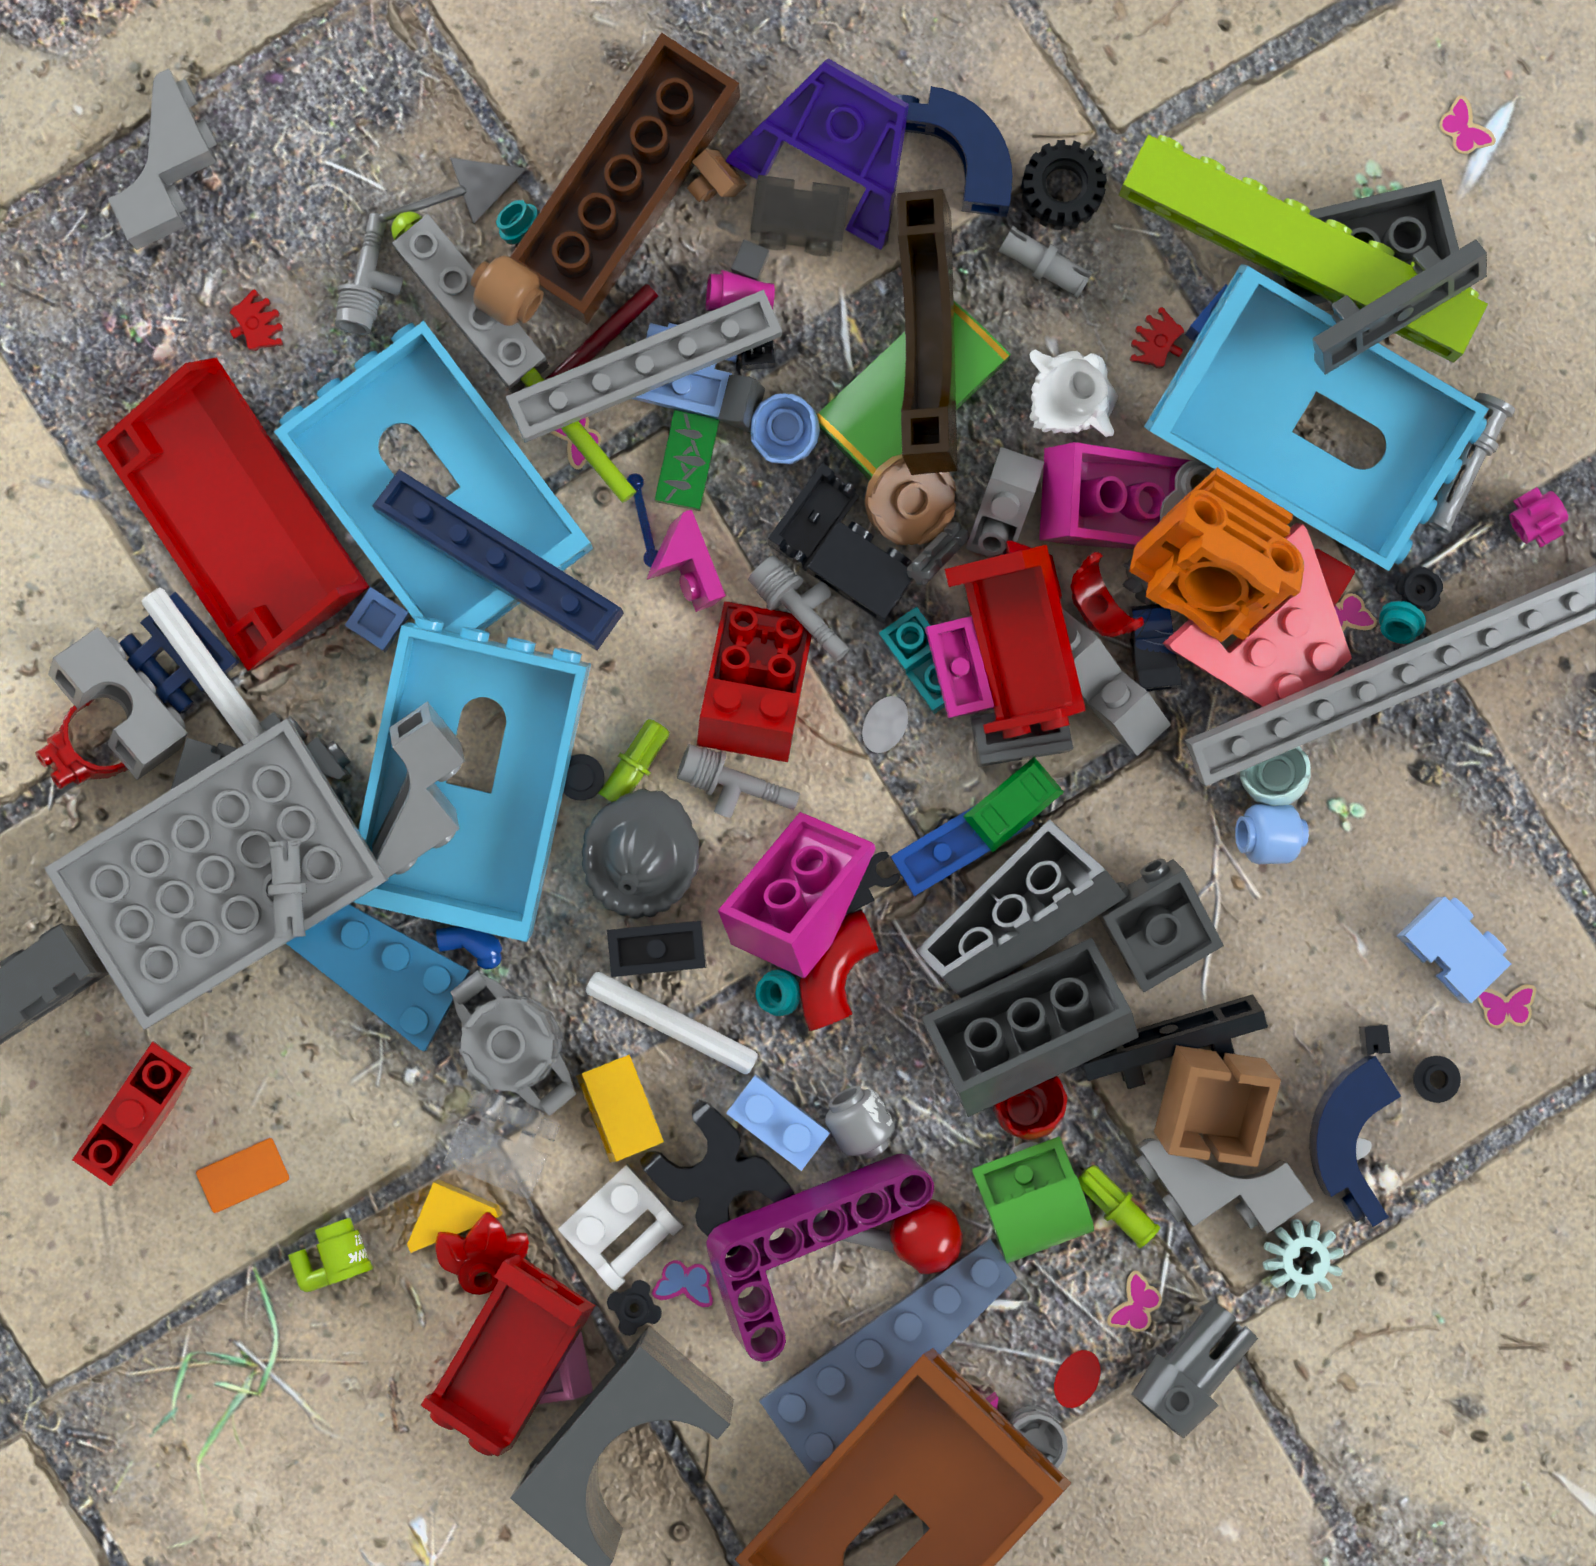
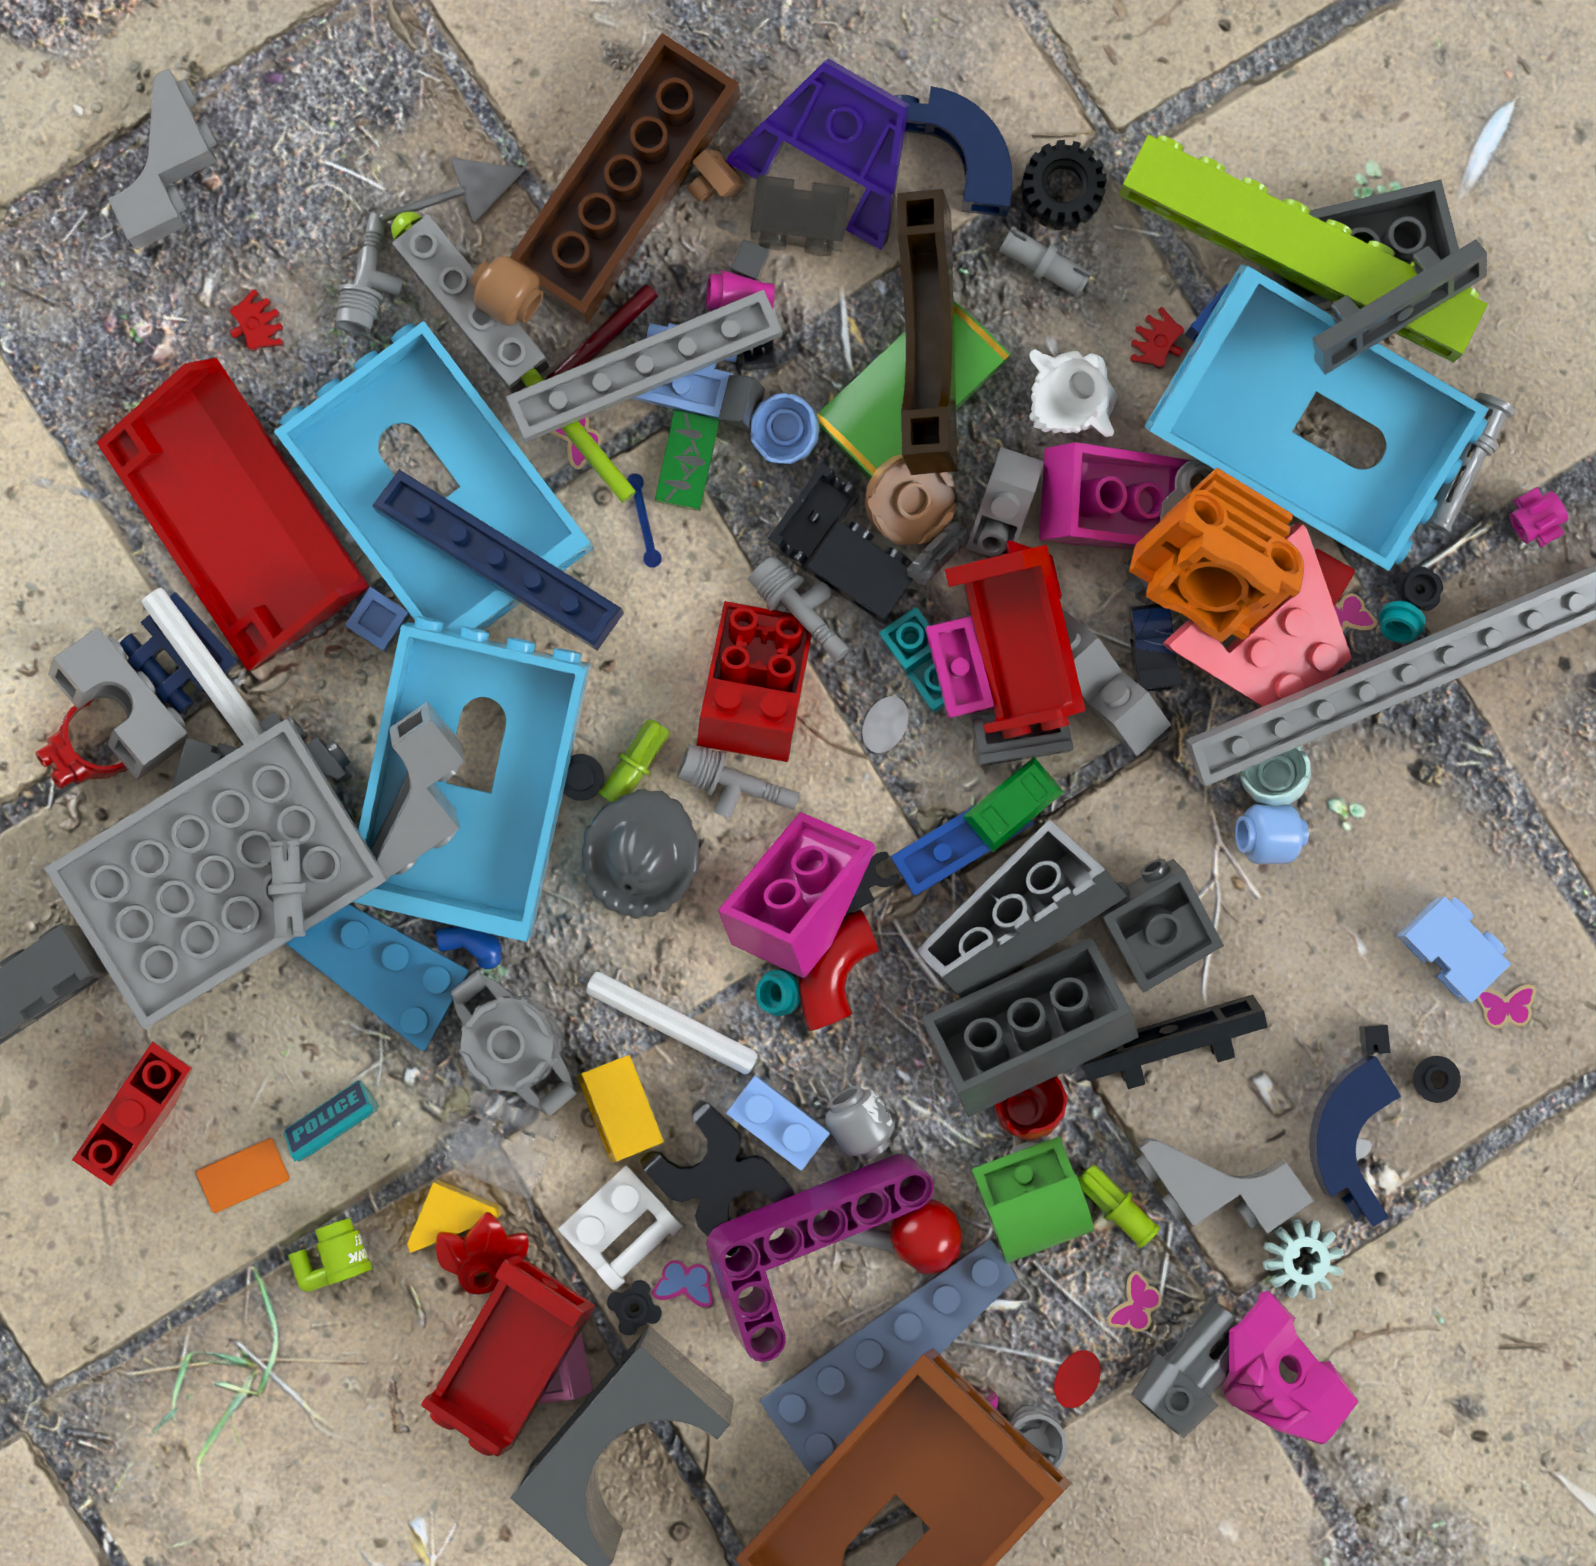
(329, 1121): none -> slope
(516, 220): teal plate -> none
(656, 948): black brick -> none
(686, 551): dark pink slope -> none
(1097, 604): red helmet -> none
(1221, 1099): medium nougat piece -> none
(1309, 1406): none -> dark pink piece
(1465, 133): dark pink sticker -> none

